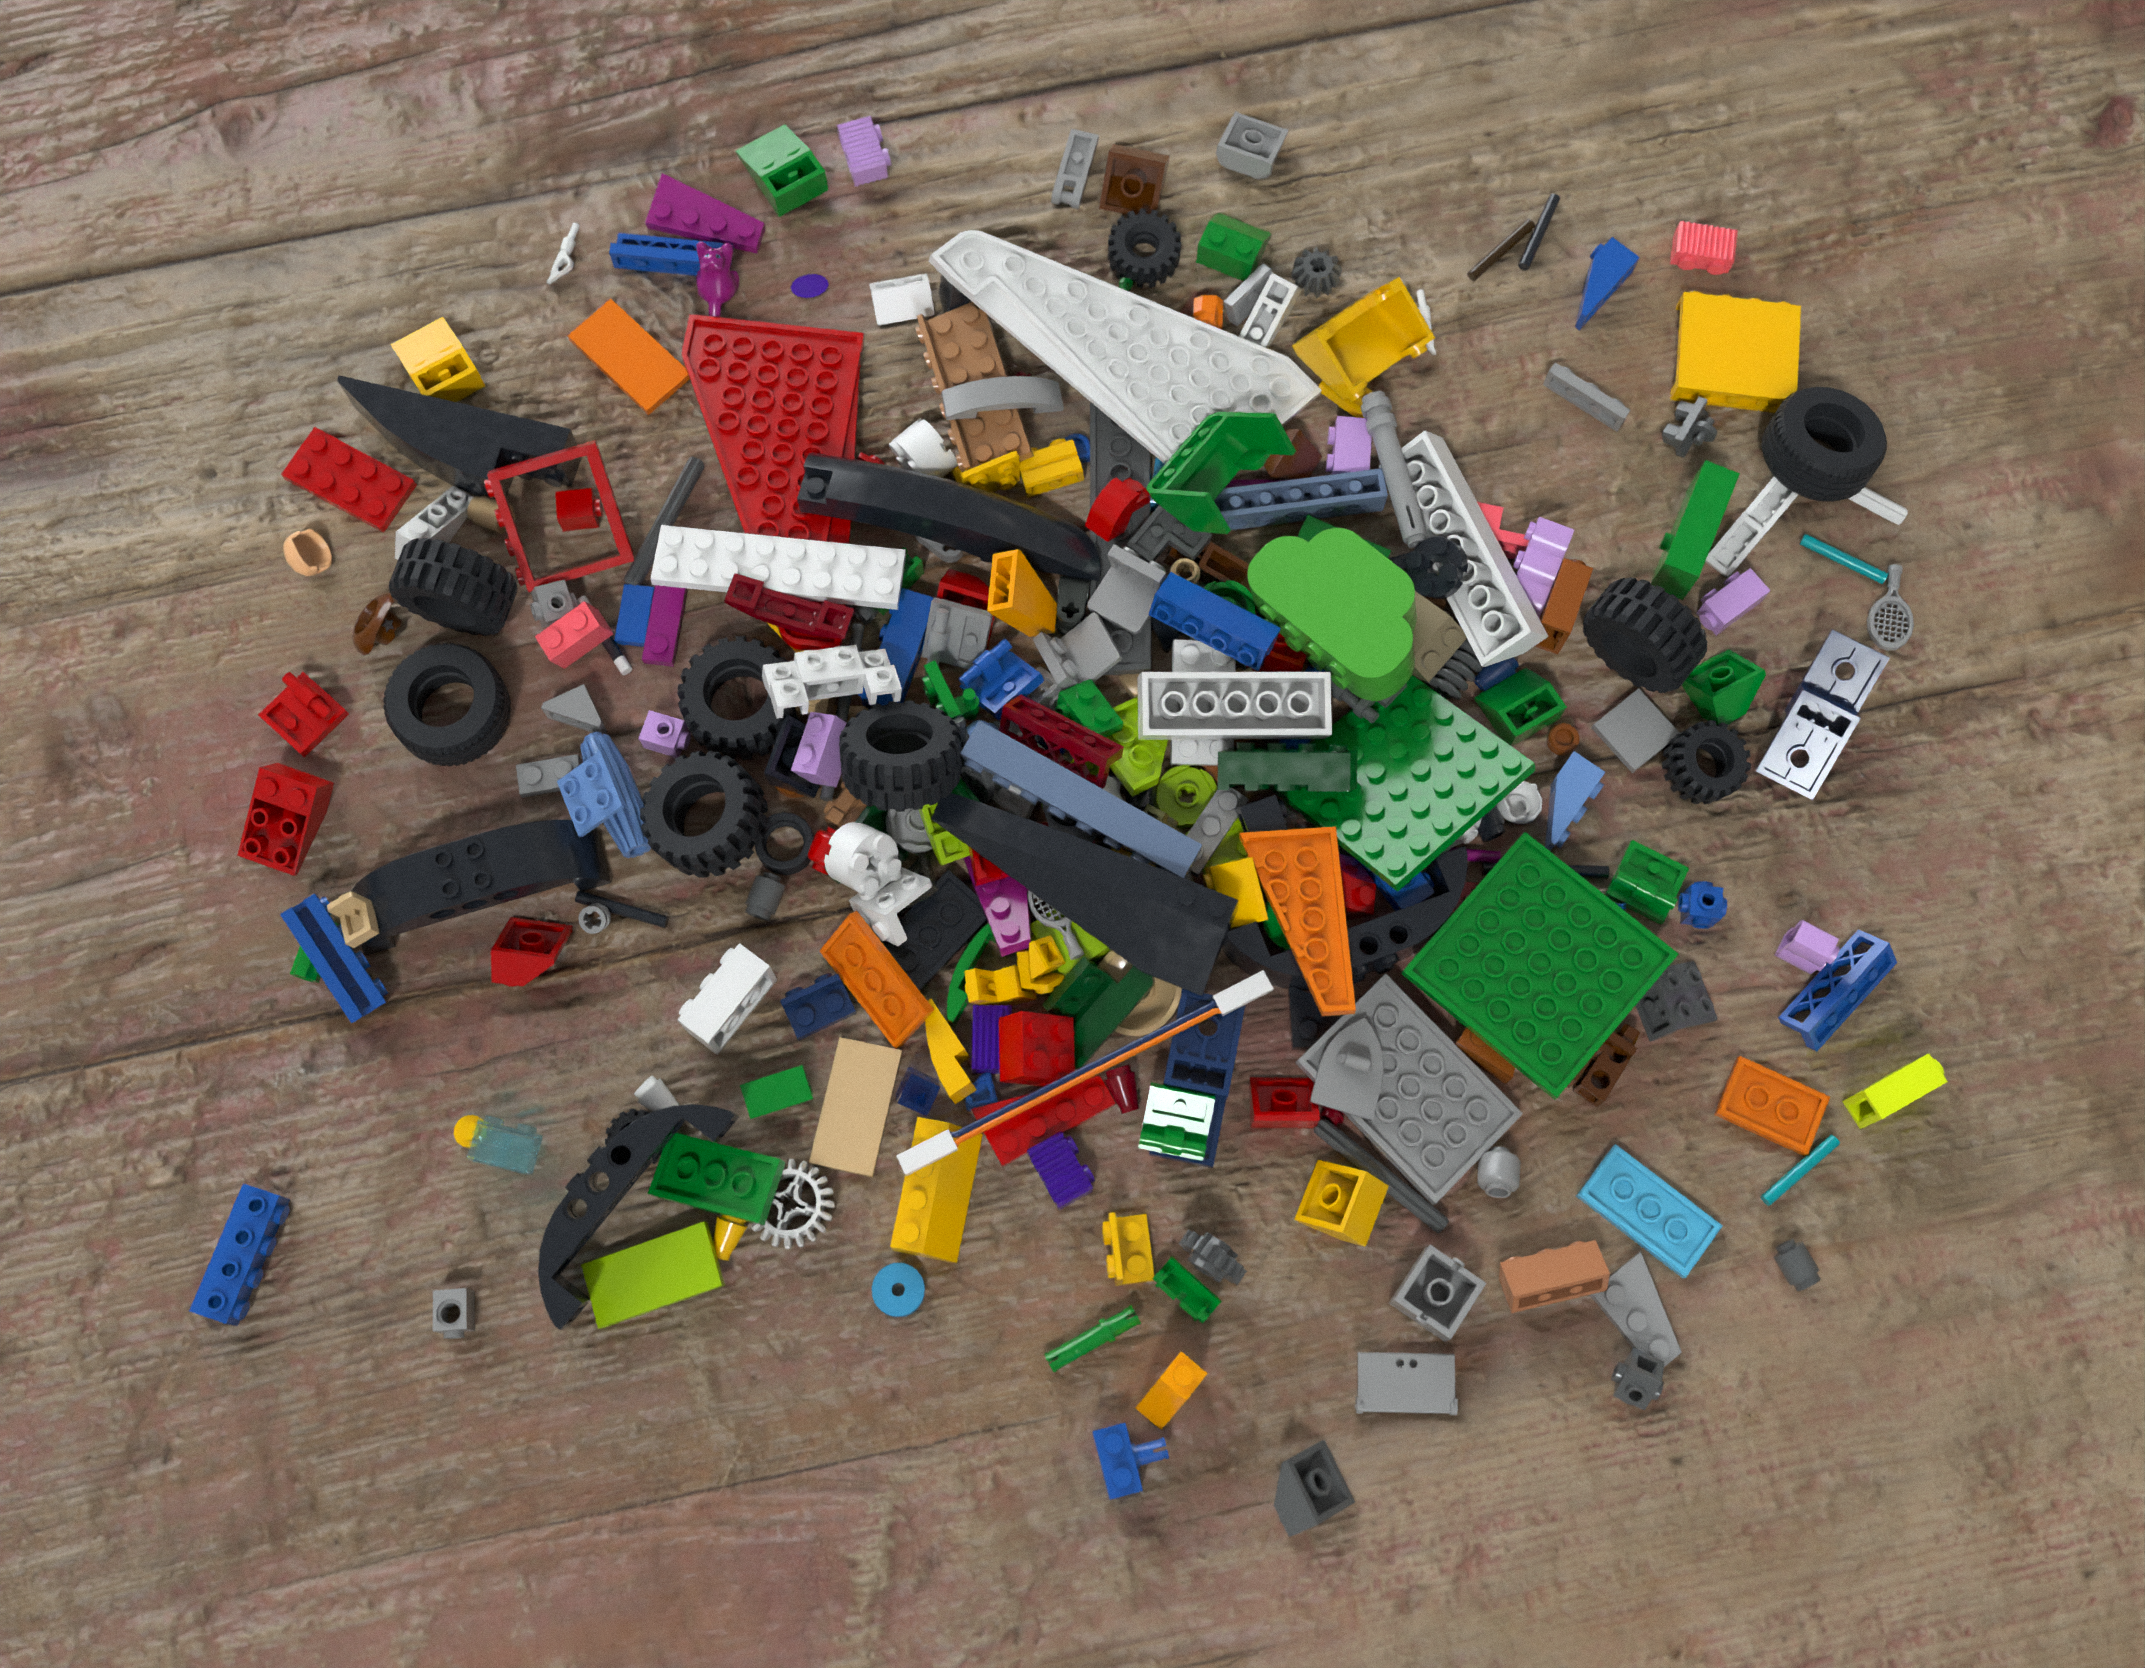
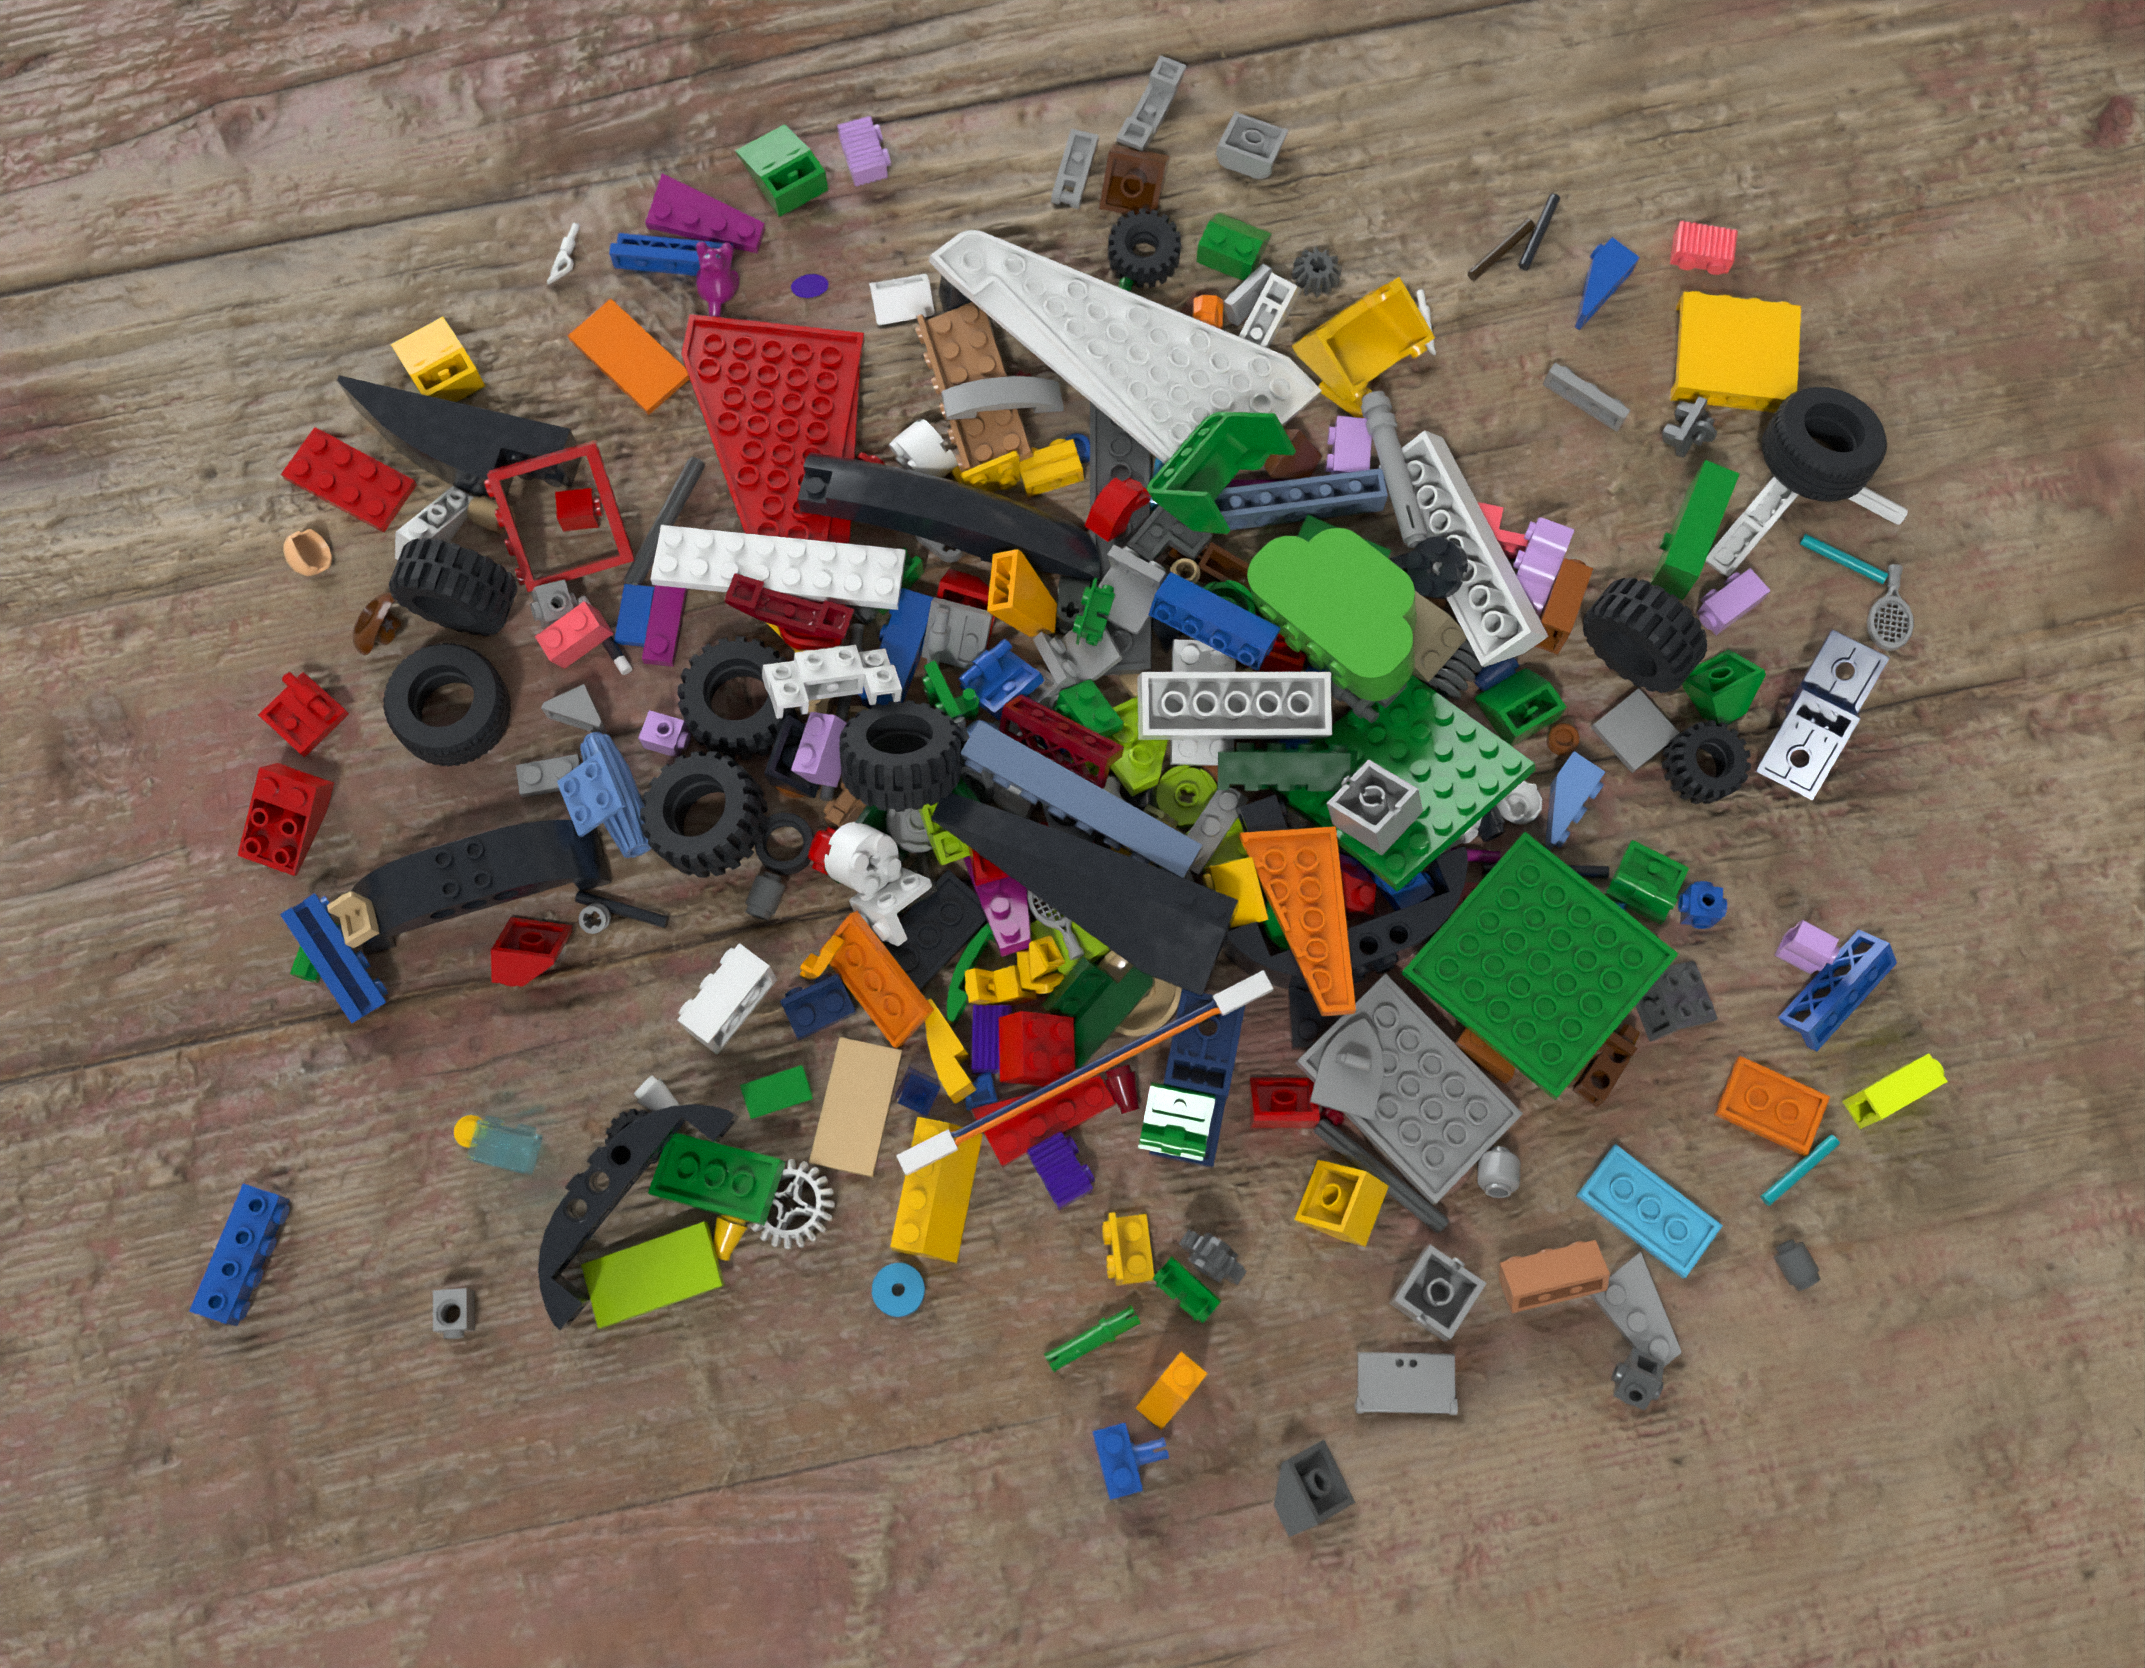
(815, 965): none -> light orange slope
(1095, 601): none -> green hinge
(1153, 105): none -> light grey slope
(1375, 807): none -> light grey brick

